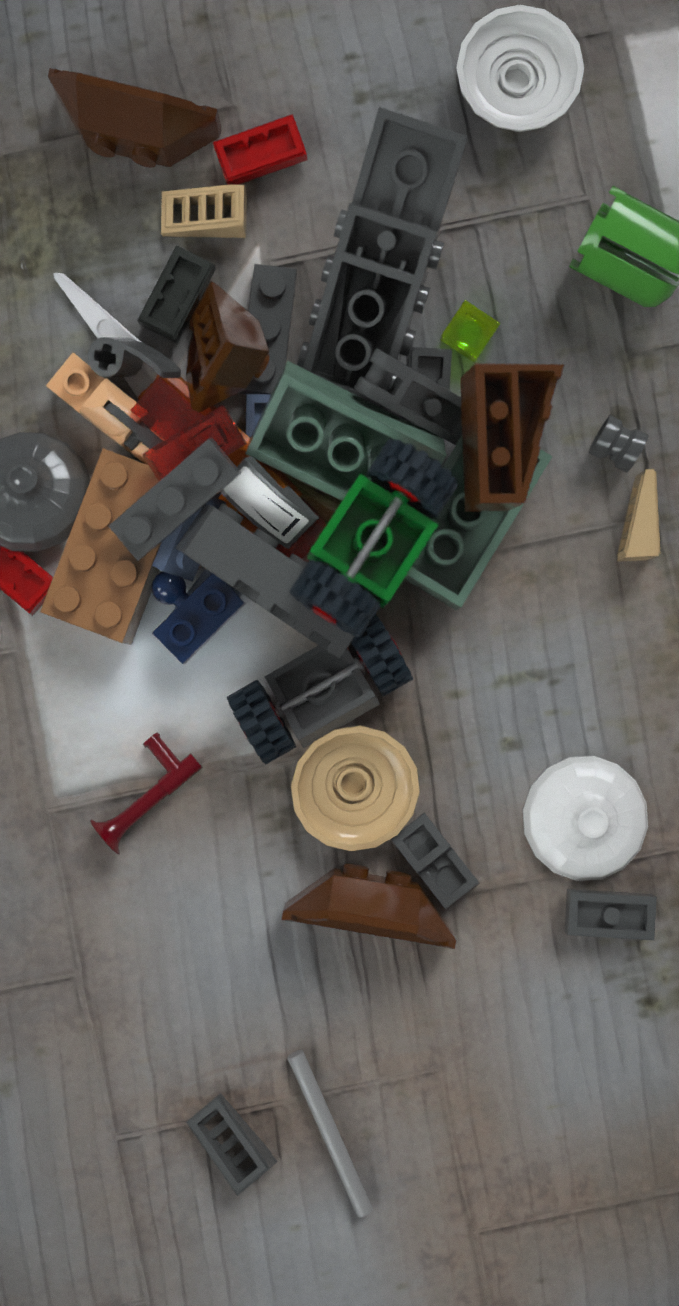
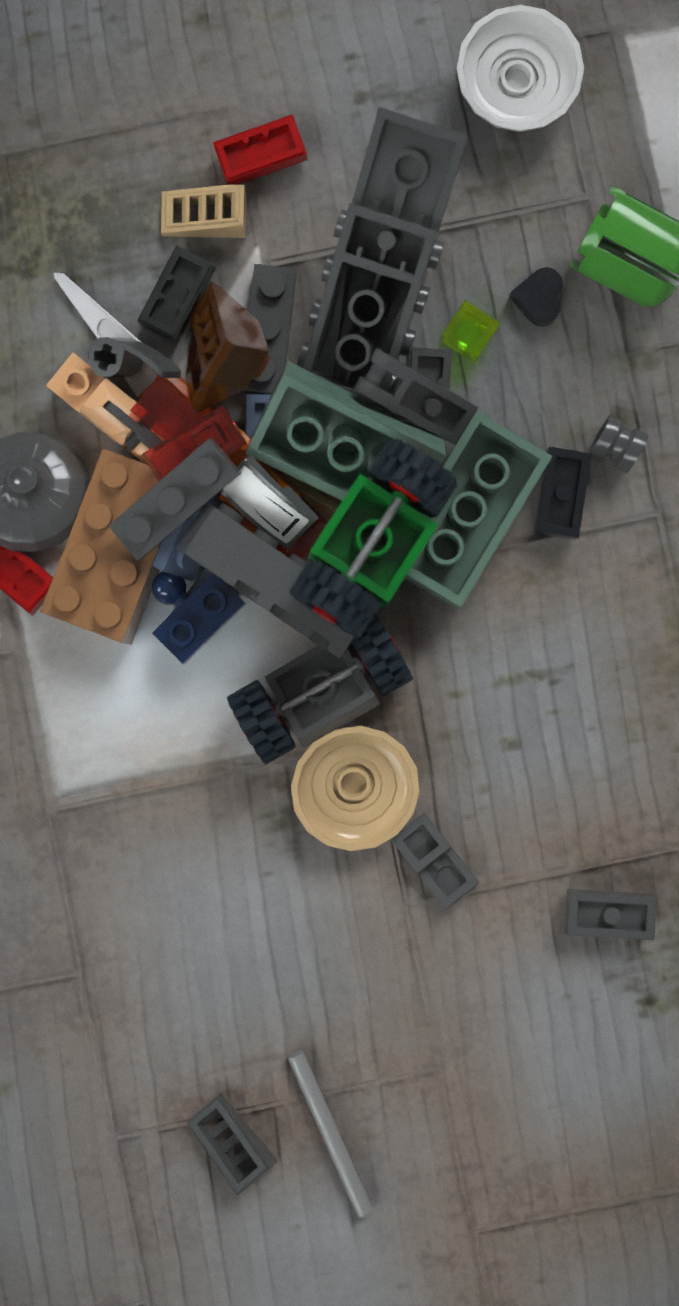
(134, 120): reddish brown wedge -> none
(177, 774): dark red piece -> none
(371, 905): reddish brown wedge -> none
(502, 430): reddish brown wedge -> none
(538, 296): none -> black tile
(563, 493): none -> black plate
(585, 818): white hat -> none
(641, 528): tan slope -> none

